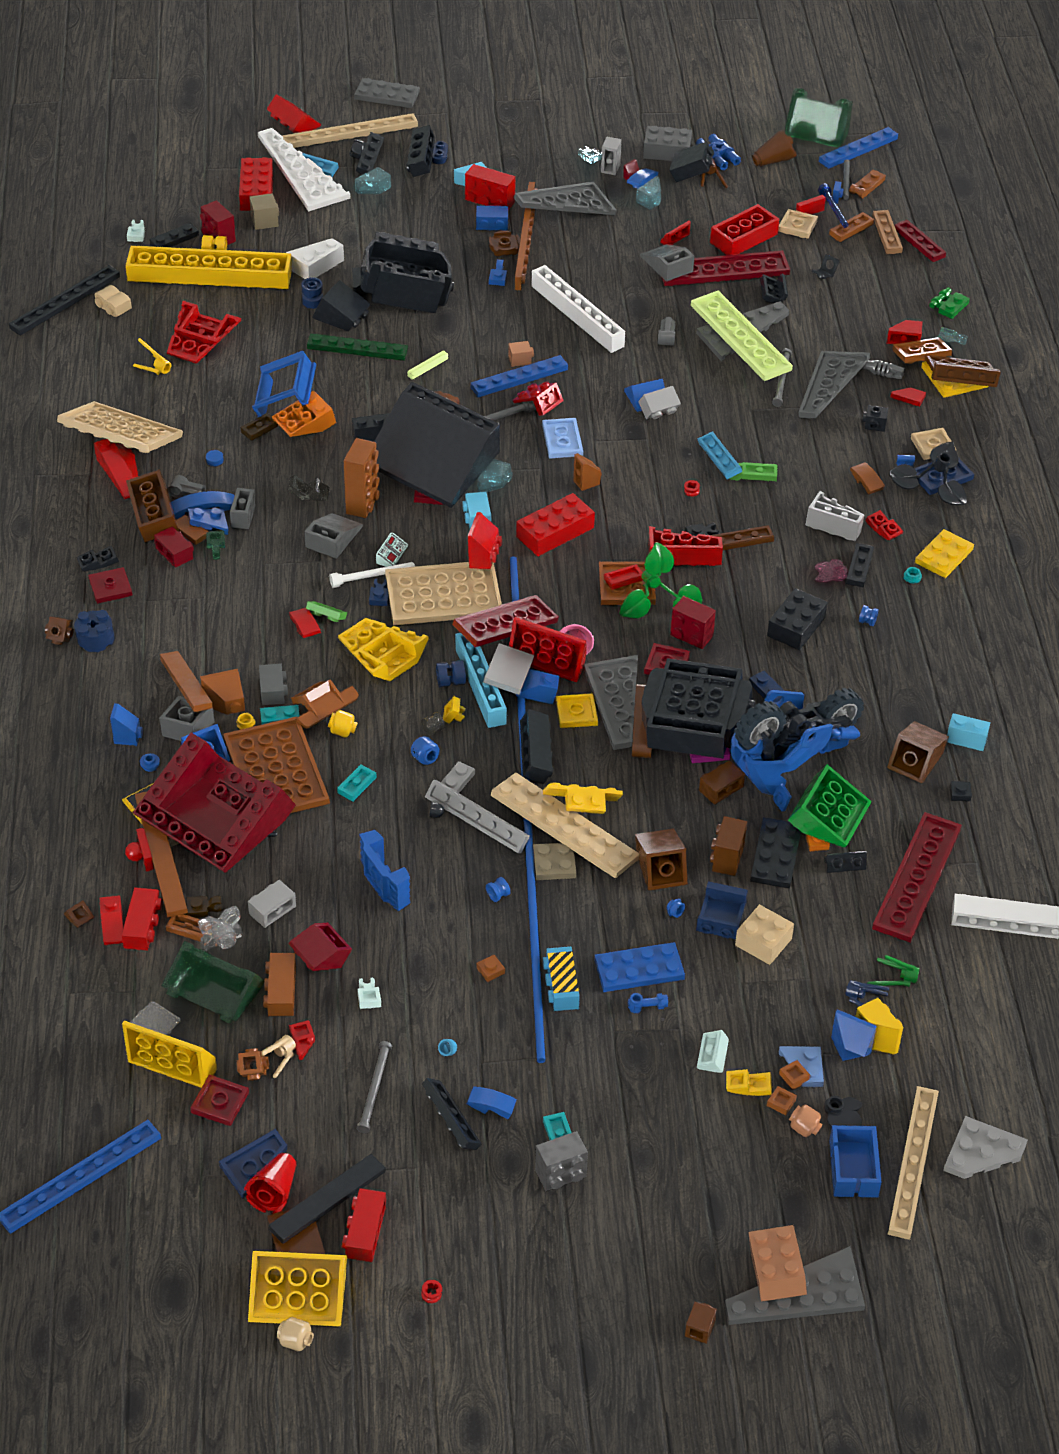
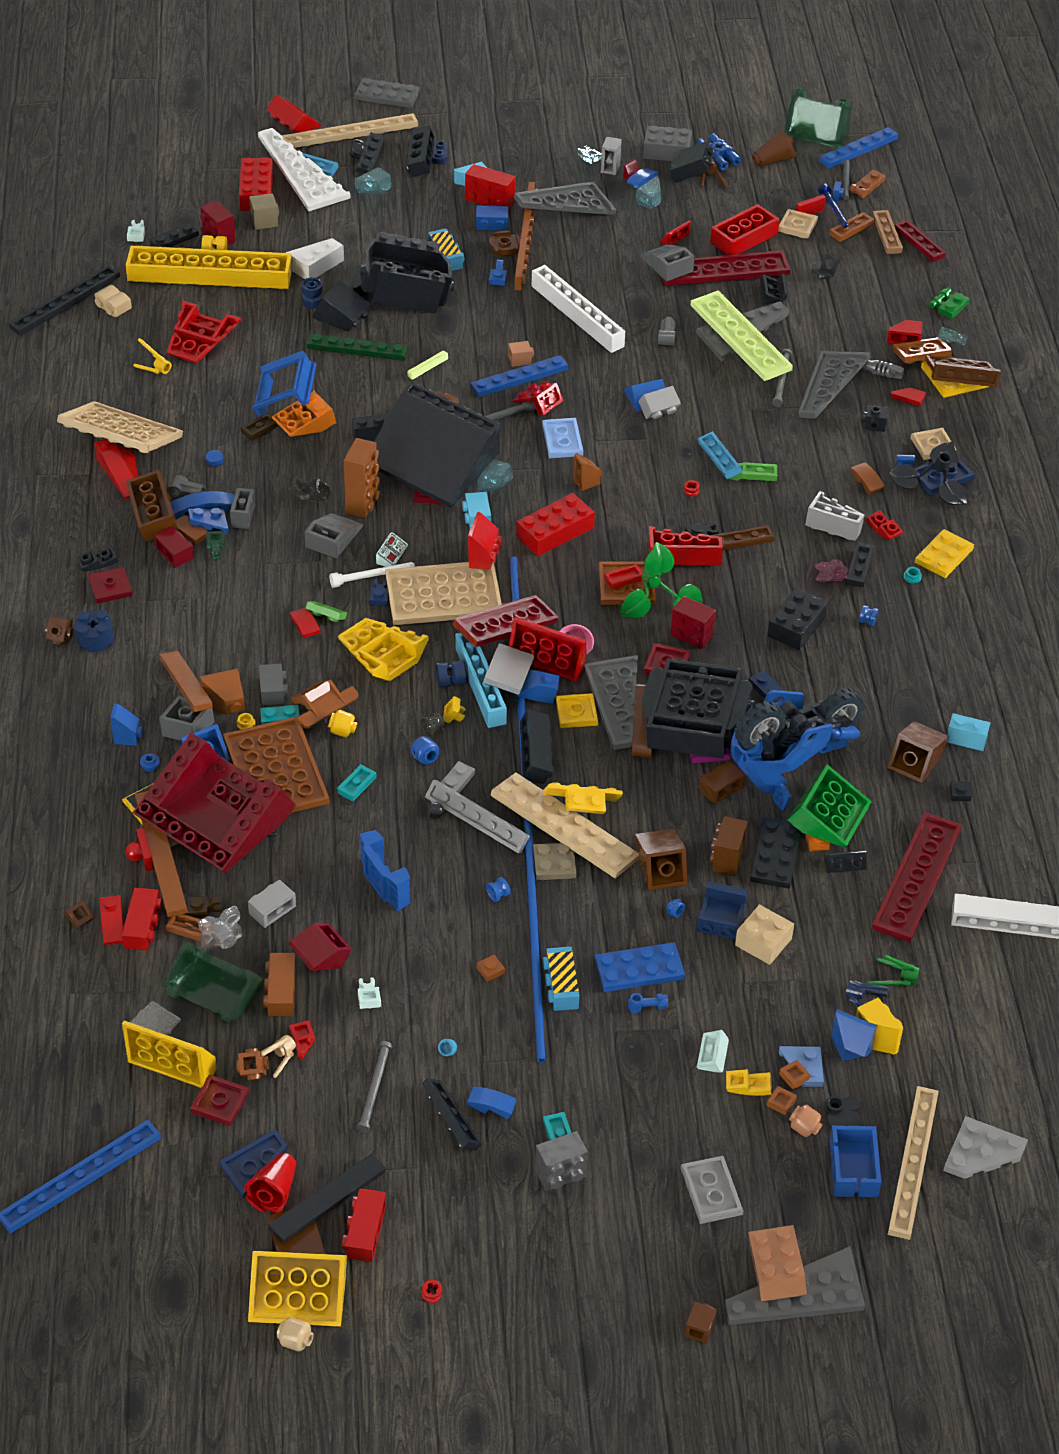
(448, 247): none -> brick
(711, 1189): none -> light grey tile

